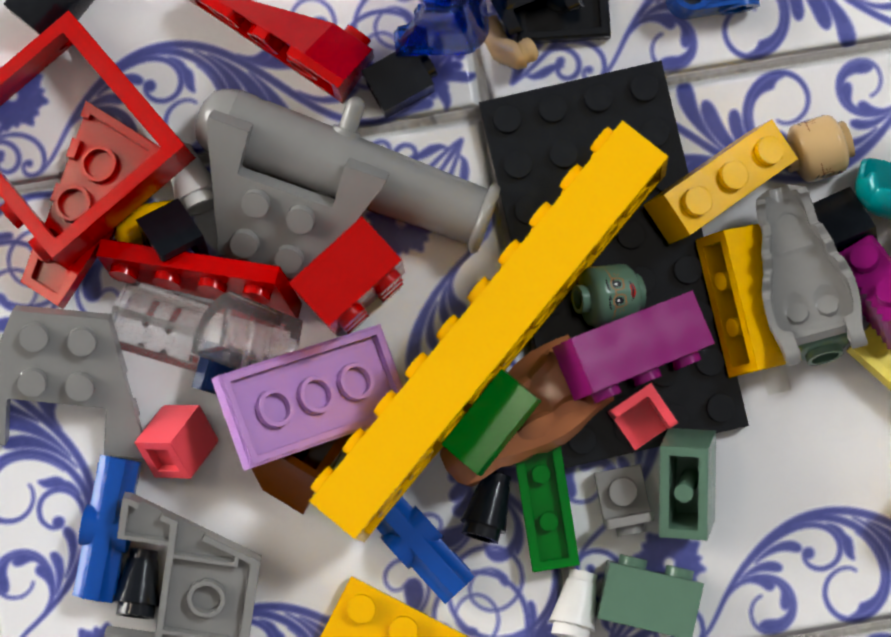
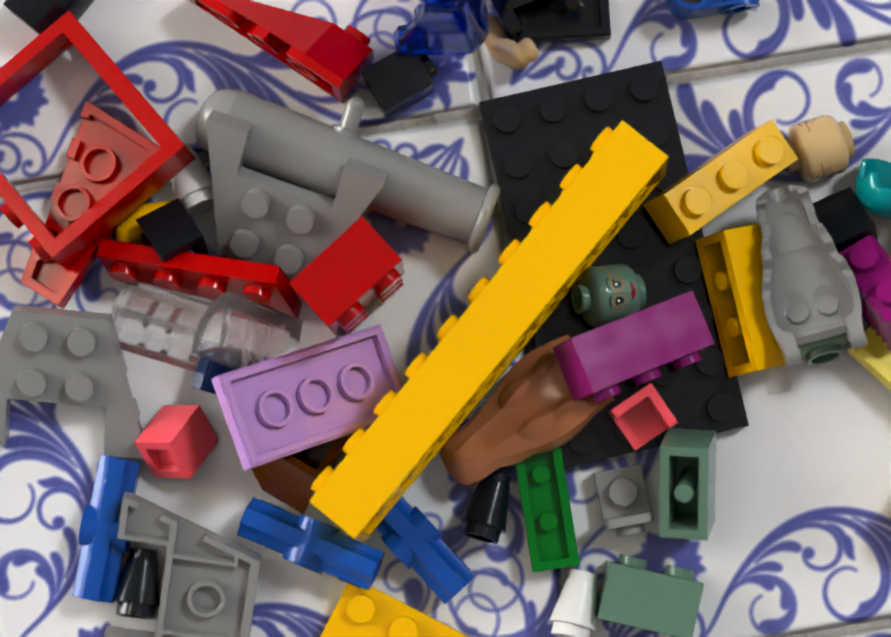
(310, 543): none -> blue piece
(491, 422): green tile -> none

